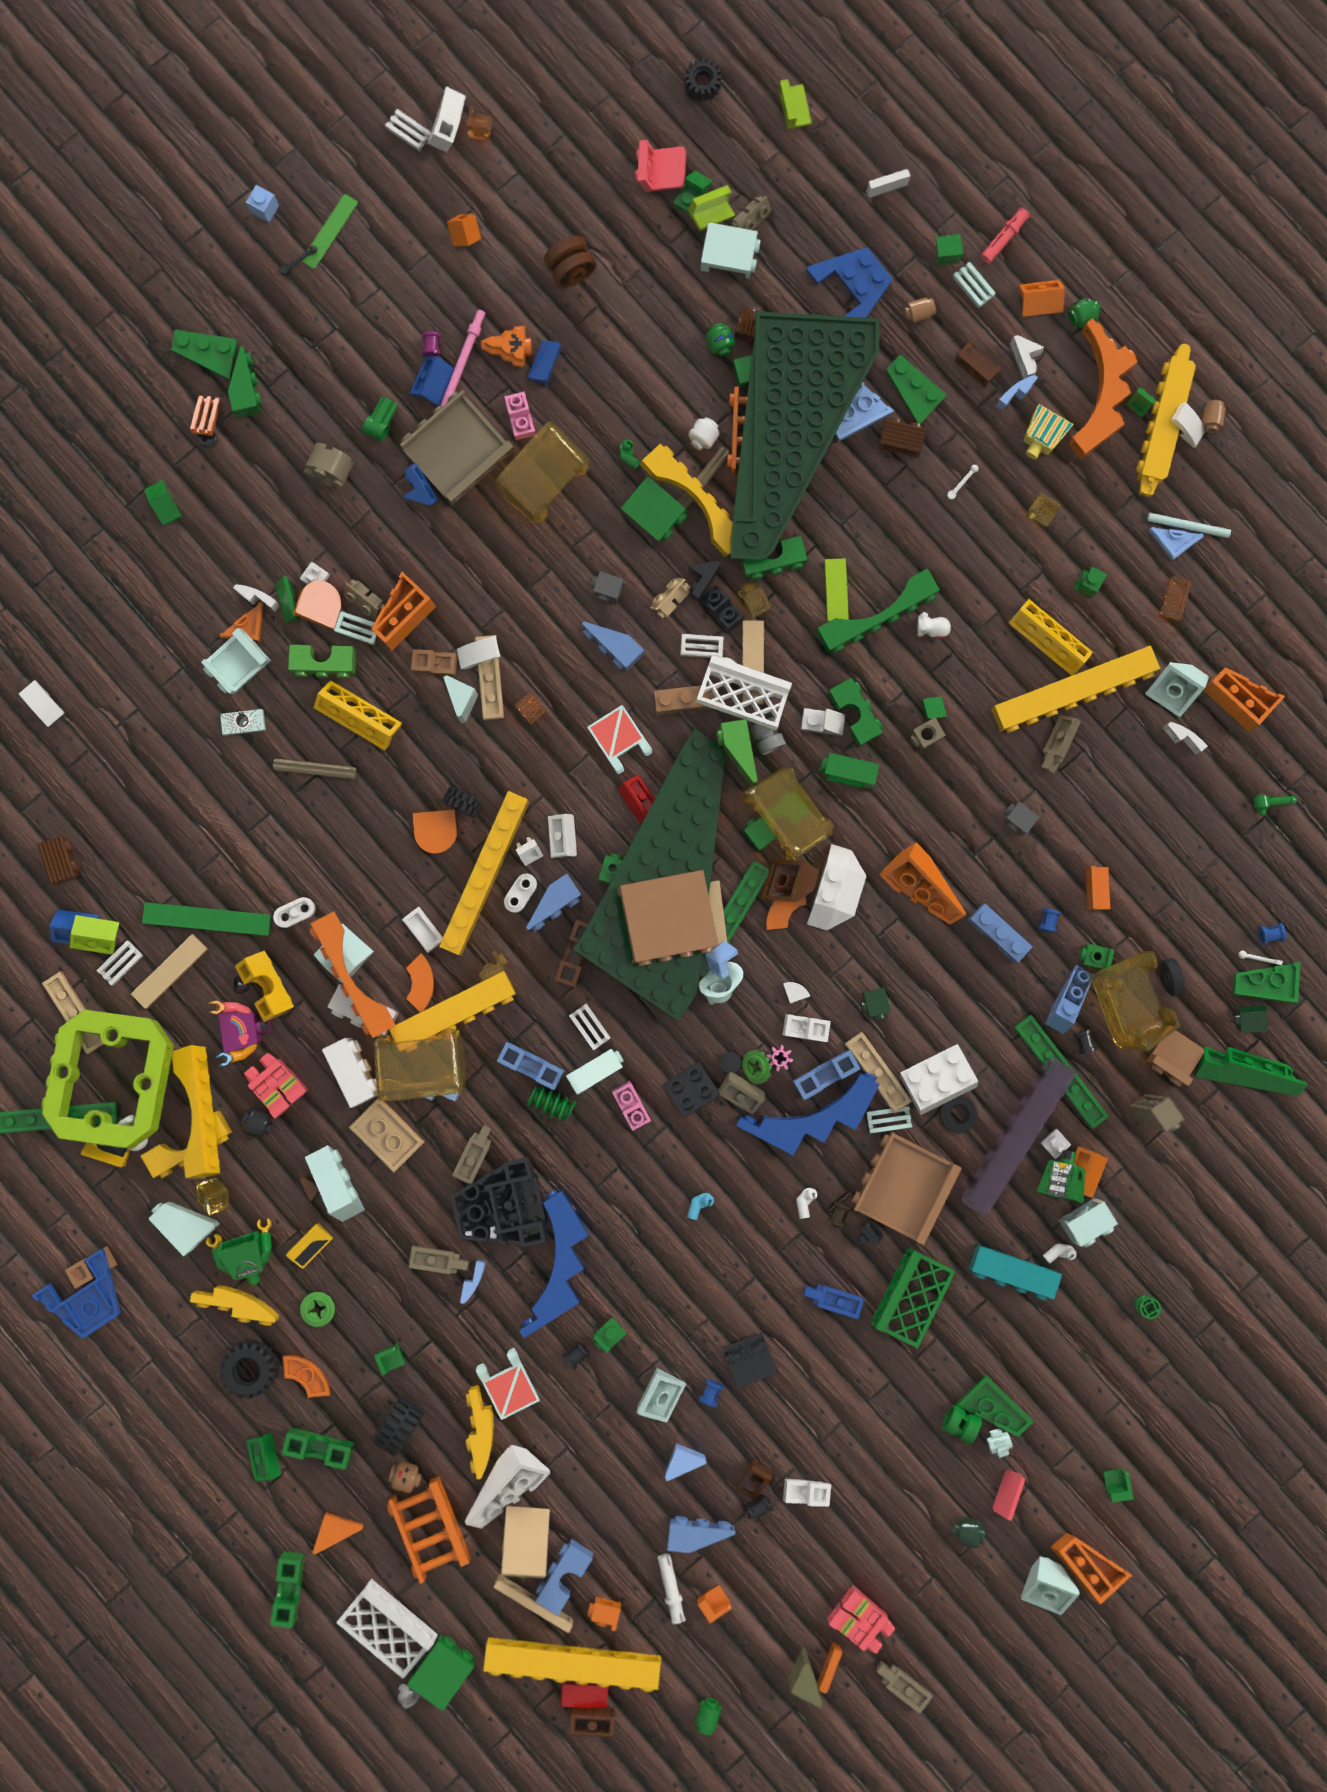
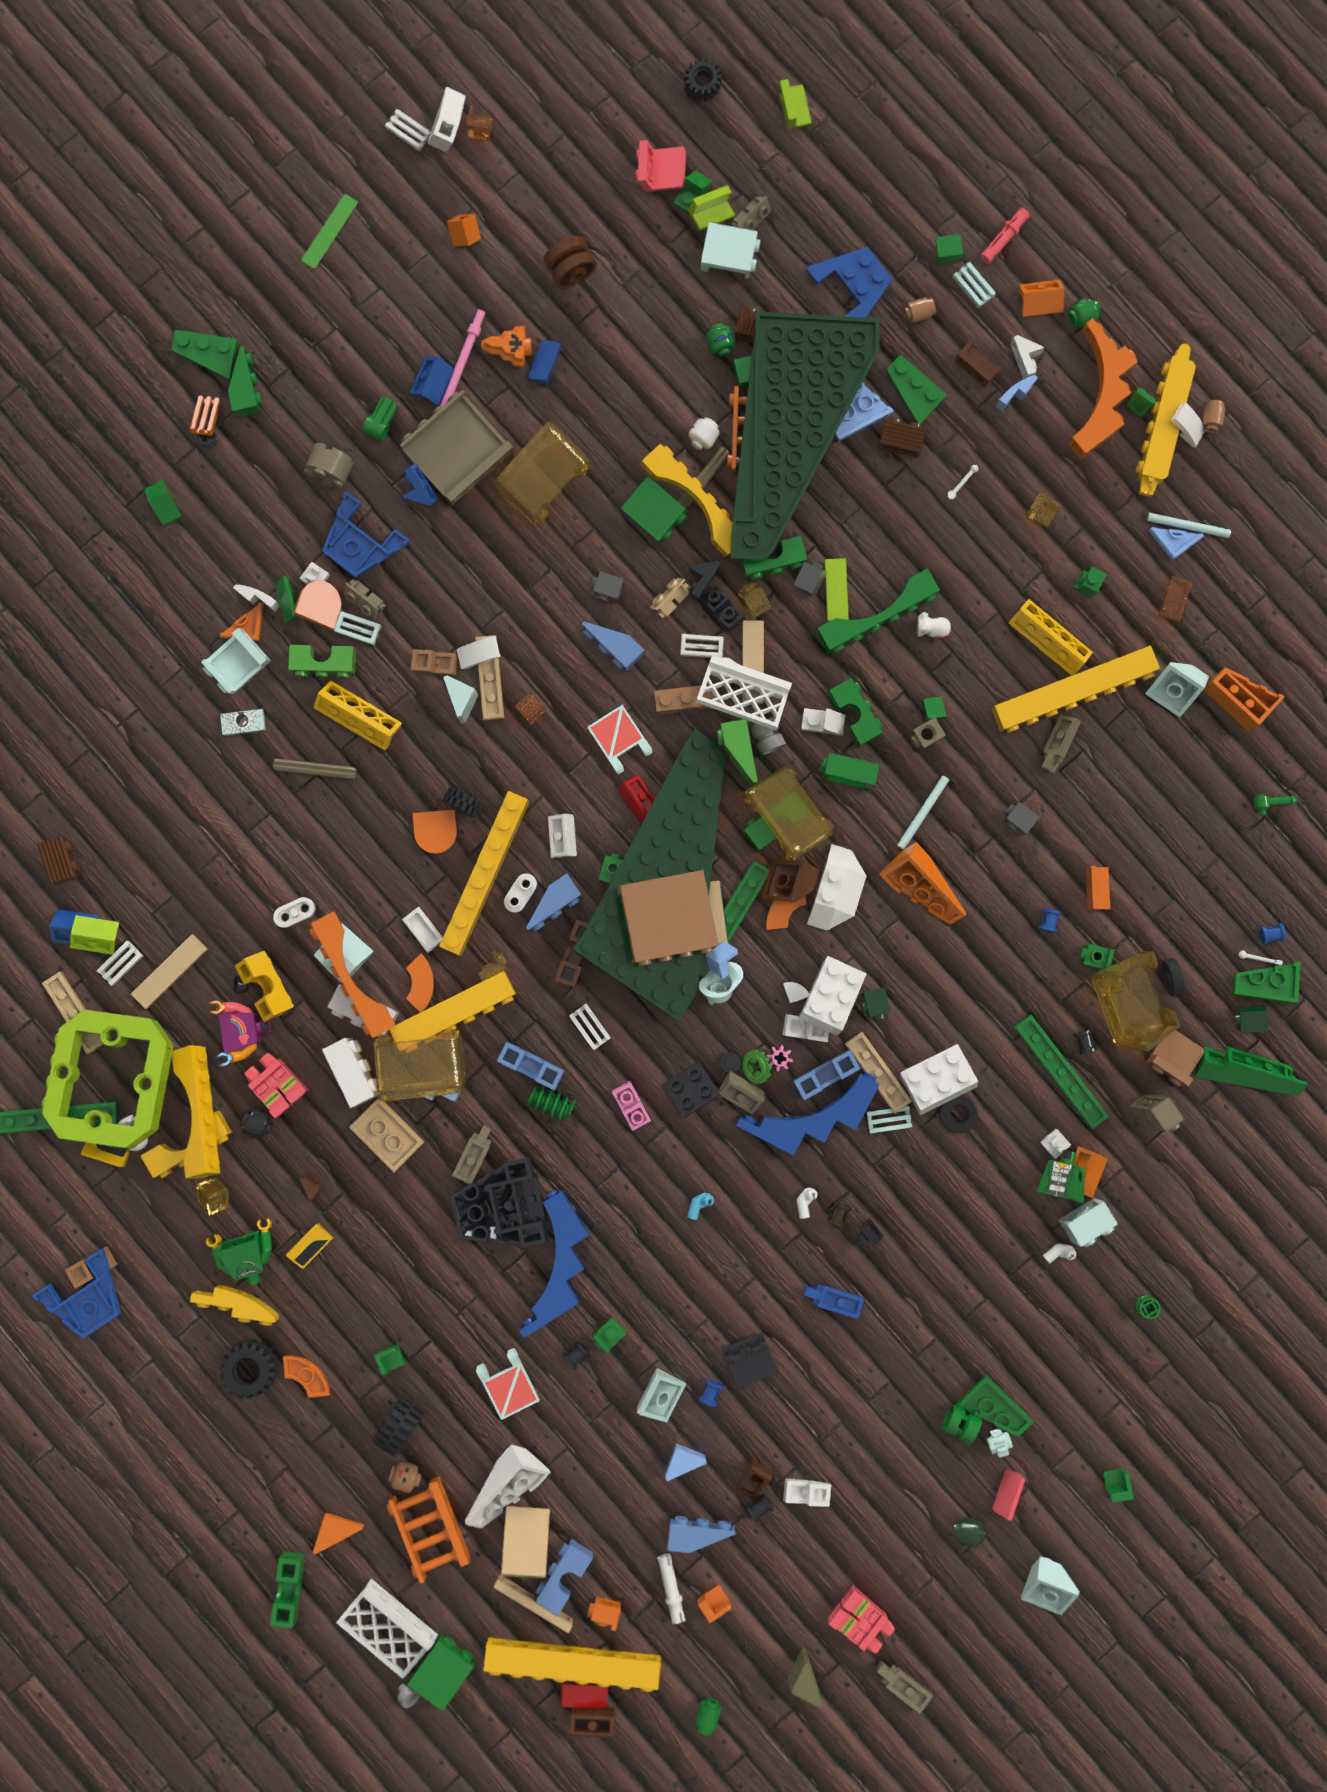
(41, 703): white slope -> none
(182, 1226): light aqua slope -> none
(207, 919): green tile -> none
(262, 203): light blue brick -> none
(263, 1457): green slope -> none
(285, 269): black hinge -> none
(312, 1318): bright green gear -> none
(331, 1450): green arch -> none
(334, 1184): light aqua wedge -> none
(354, 548): none -> blue wing
(402, 613): orange wedge -> none
(431, 343): magenta bush -> none
(436, 1260): dark tan hinge -> none
(470, 1285): light blue slope -> none
(481, 1439): yellow slope -> none
(520, 416): bright pink slope -> none
(529, 852): white tile -> none
(595, 1070): light aqua slope -> none
(626, 455): green arm -> none
(810, 577): none -> dark grey brick
(829, 1667): orange tile -> none
(832, 995): none -> white brick
(888, 183): white tile -> none
(895, 1292): green fence -> none
(906, 1187): medium nougat panel -> none
(923, 812): none -> light aqua bar
(995, 928): medium blue arch -> none
(1014, 1271): teal brick -> none
(1018, 1137): clear purple brick -> none
(1045, 432): light yellow torso -> none
(1069, 1001): medium blue slope -> none
(1091, 1570): orange wedge -> none
(1178, 733): white slope -> none

